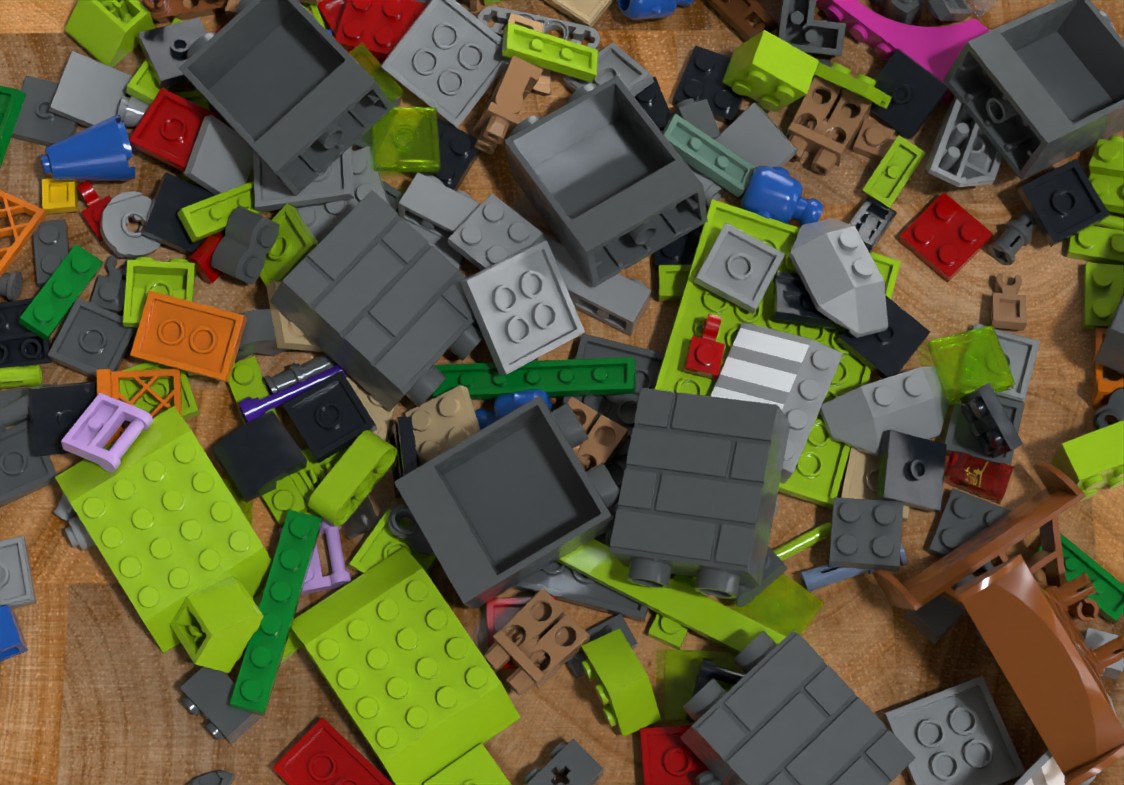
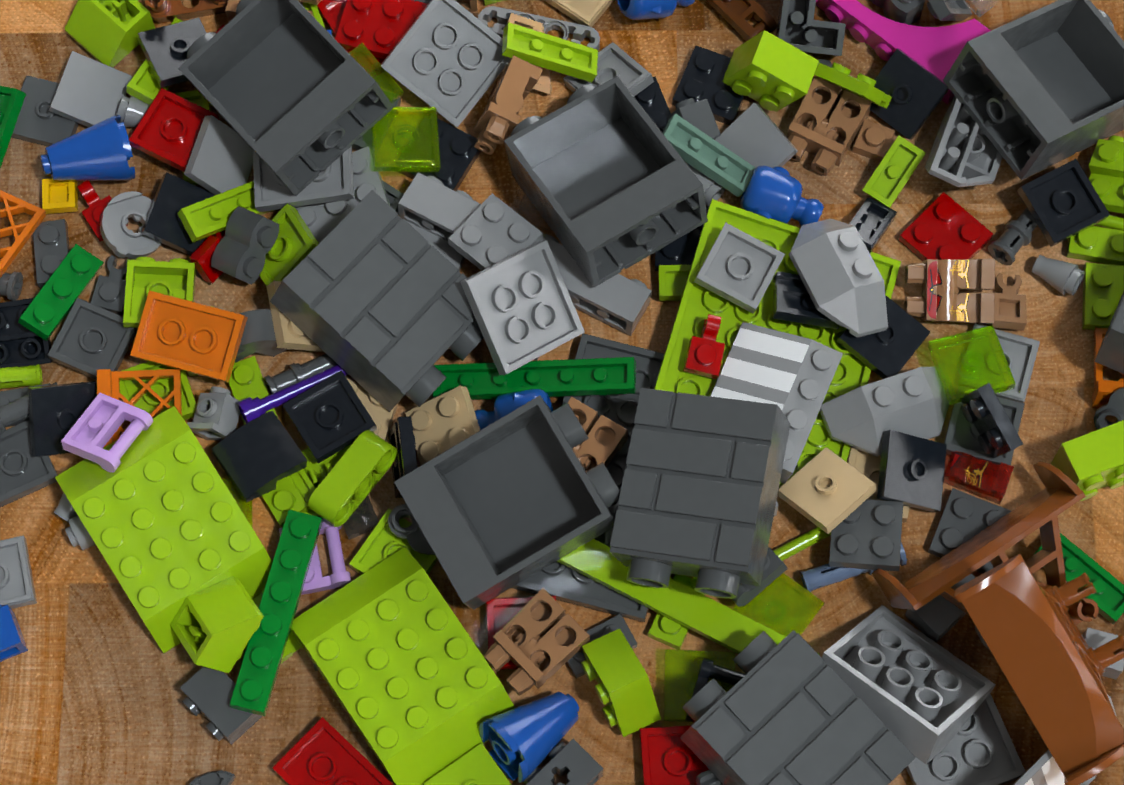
(215, 414): none -> light grey brick
(529, 733): none -> blue cone
(827, 490): none -> tan plate
(908, 681): none -> light grey slope
(941, 288): none -> medium nougat hips
(1059, 274): none -> light grey cone

